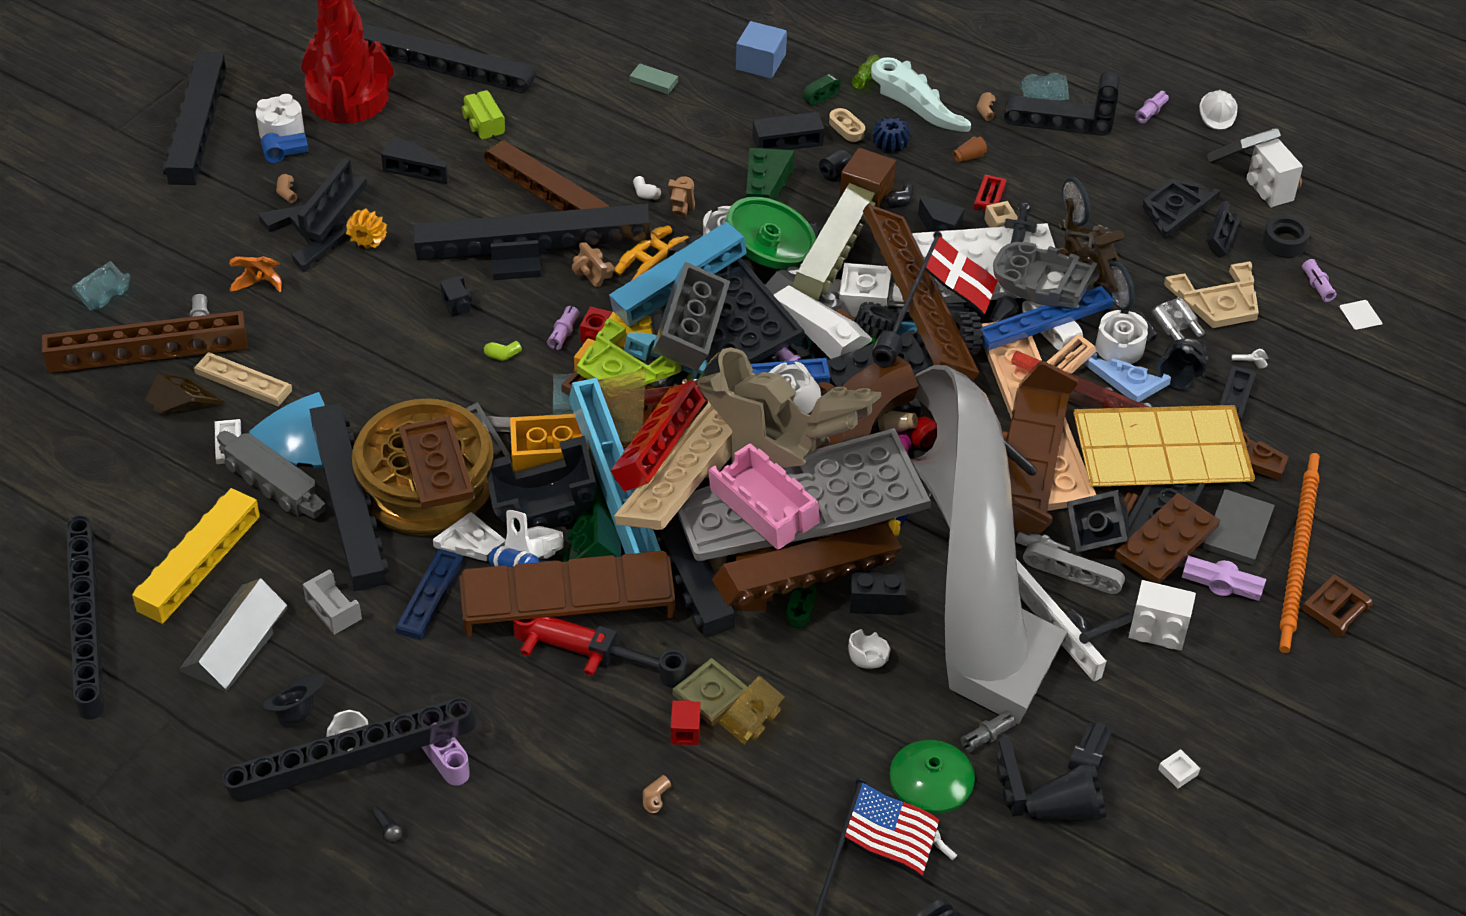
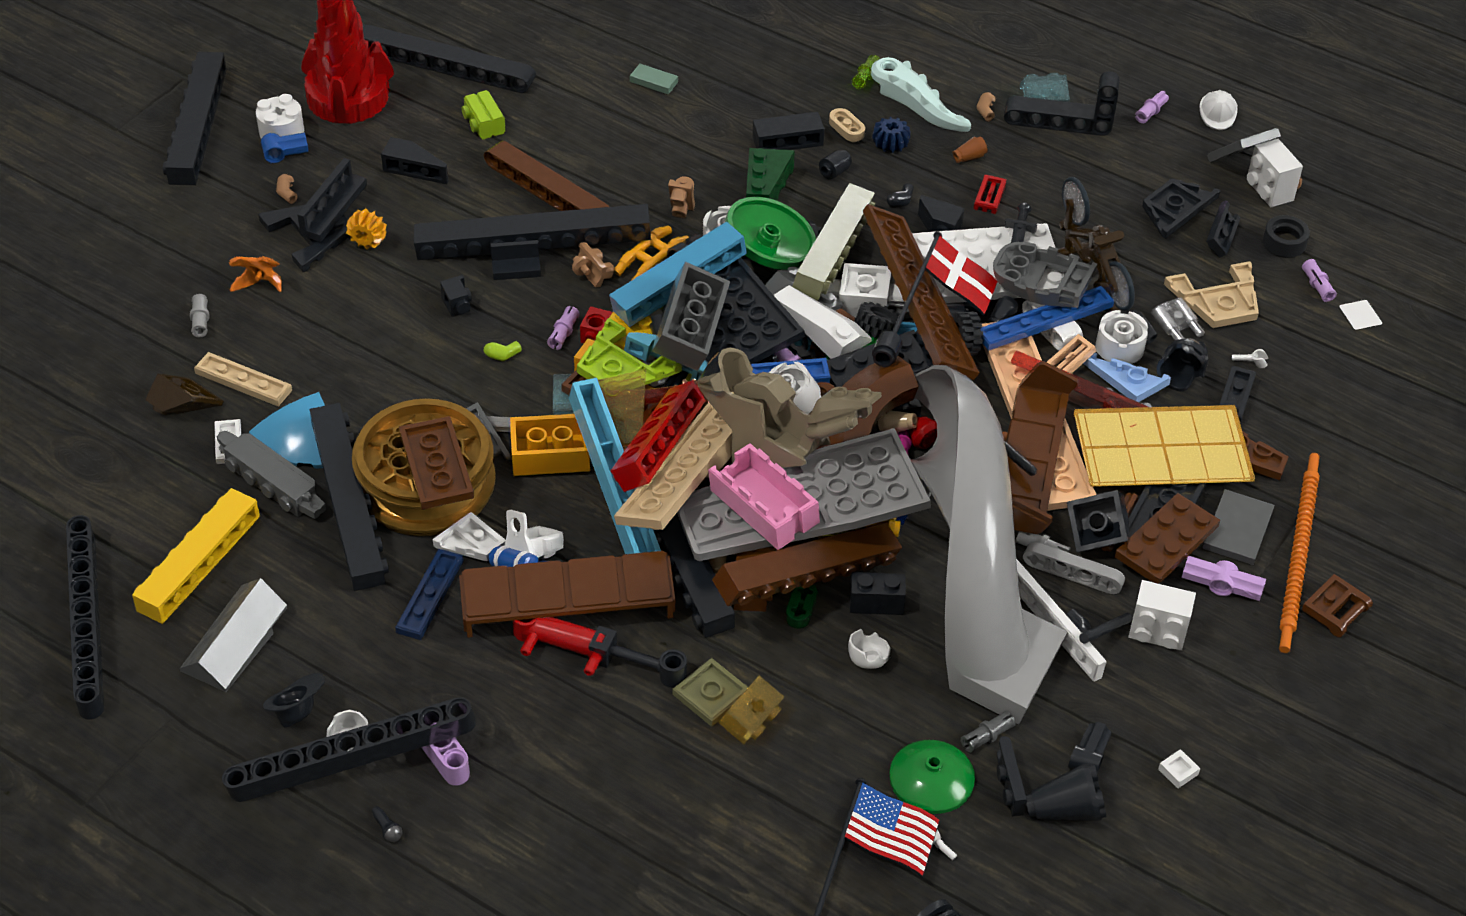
(101, 285): clear light blue bracket -> none
(144, 341): reddish brown brick -> none
(331, 603): light grey panel -> none
(548, 492): black cylinder -> none
(593, 532): dark green wedge -> none
(646, 191): white arm -> none
(652, 794): medium nougat arm -> none
(685, 722): red brick -> none
(761, 49): medium blue piece -> none
(821, 89): dark green beam -> none
(870, 172): reddish brown piece -> none
(997, 213): tan brick -> none

